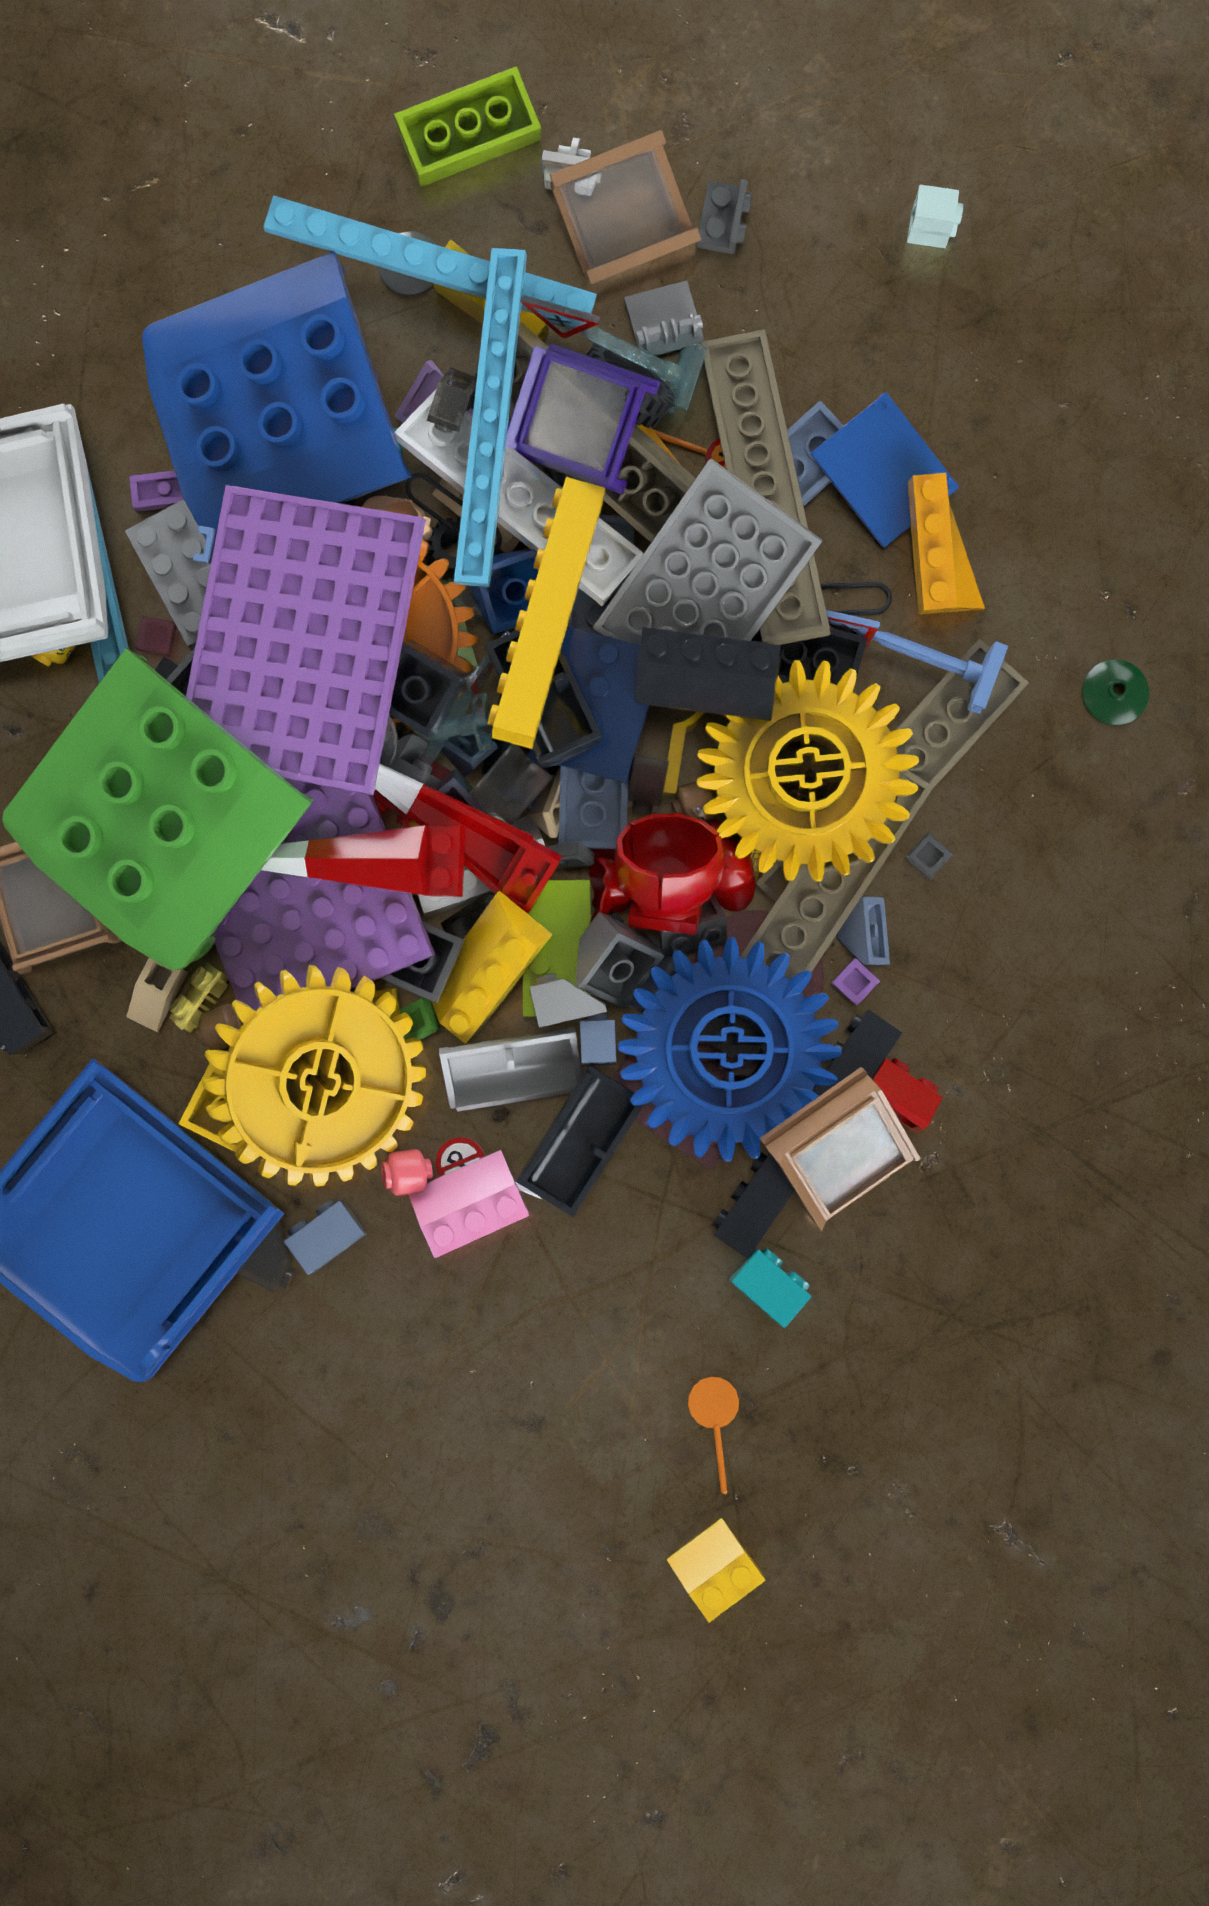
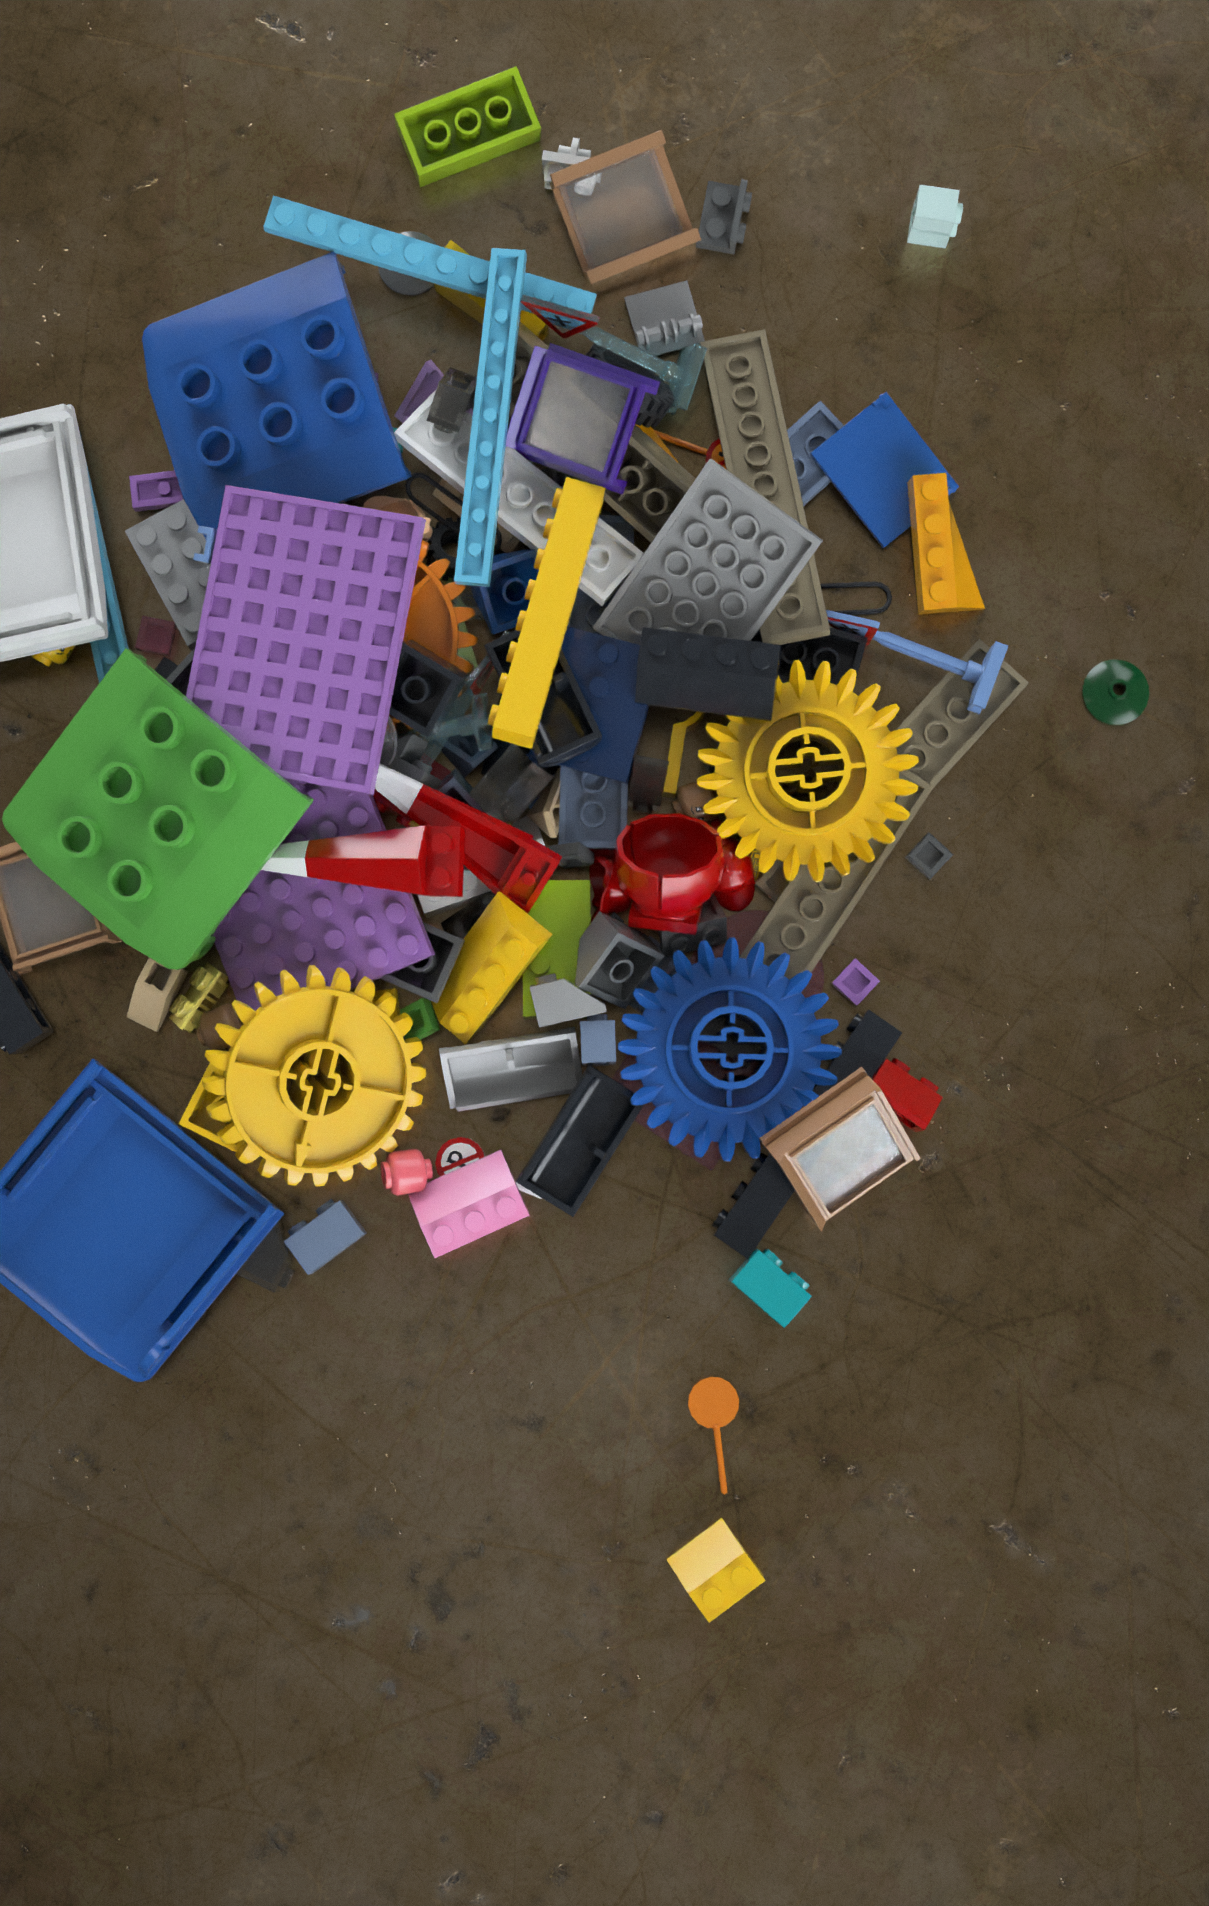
(866, 932): sand blue slope -> none

